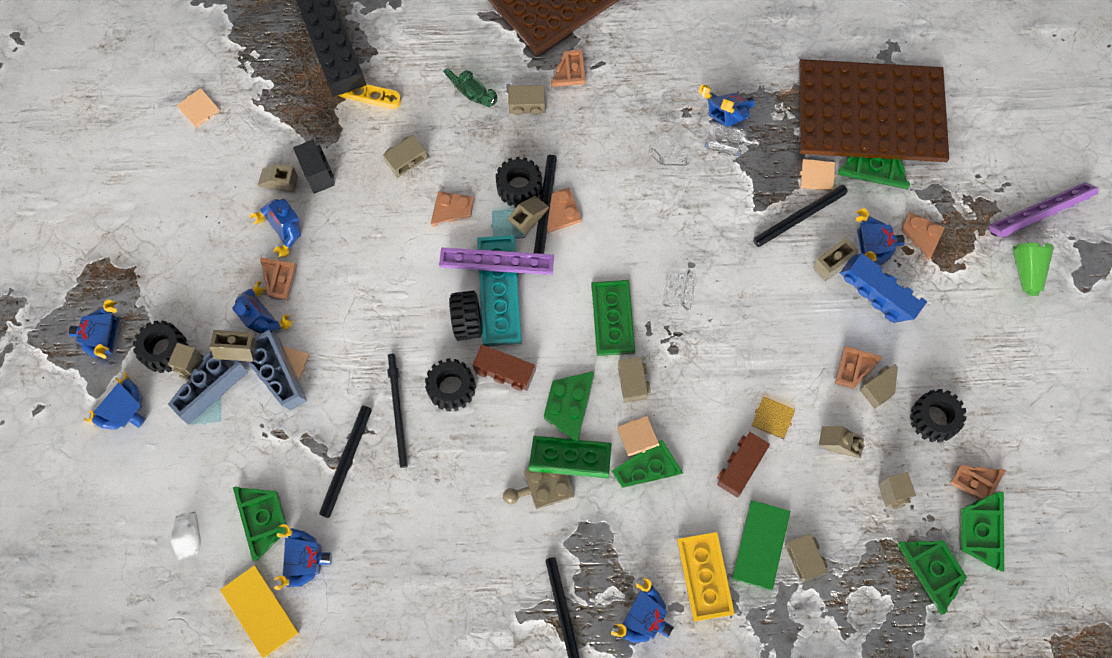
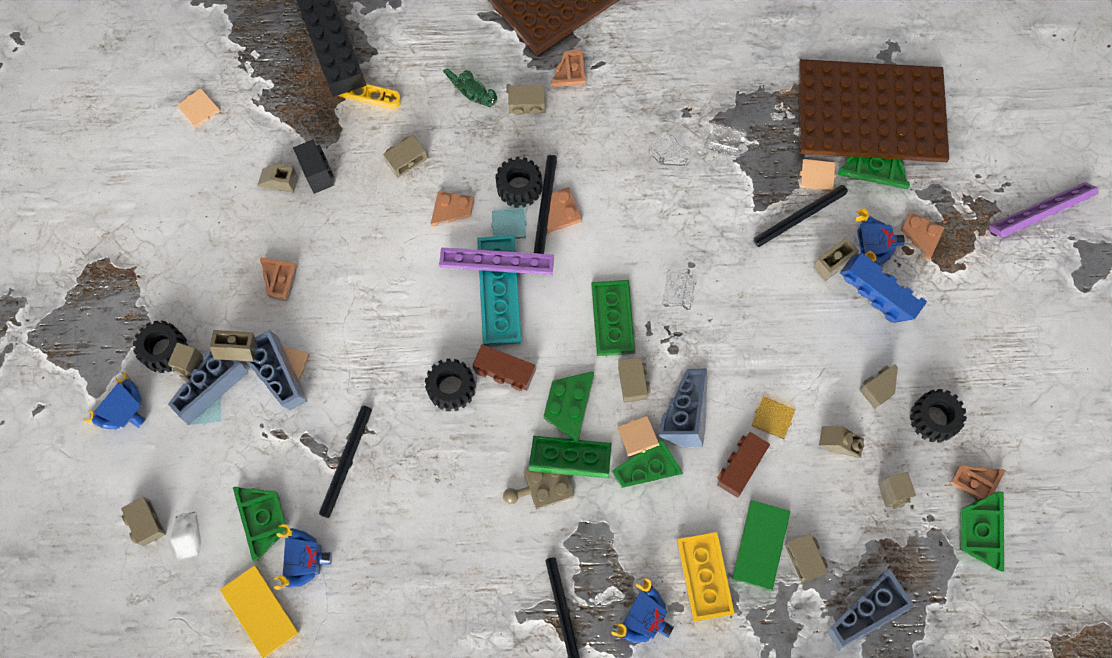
(97, 331): blue torso -> none
(142, 521): none -> dark tan brick
(255, 314): blue torso -> none
(284, 222): blue torso -> none
(393, 374): black bar -> none
(465, 315): black tyre -> none
(527, 214): dark tan slope -> none
(687, 411): none -> sand blue wedge
(727, 108): blue torso -> none
(855, 366): nougat wing -> none
(874, 609): none -> sand blue wedge
(935, 569): green wing -> none
(1033, 266): bright green cone -> none

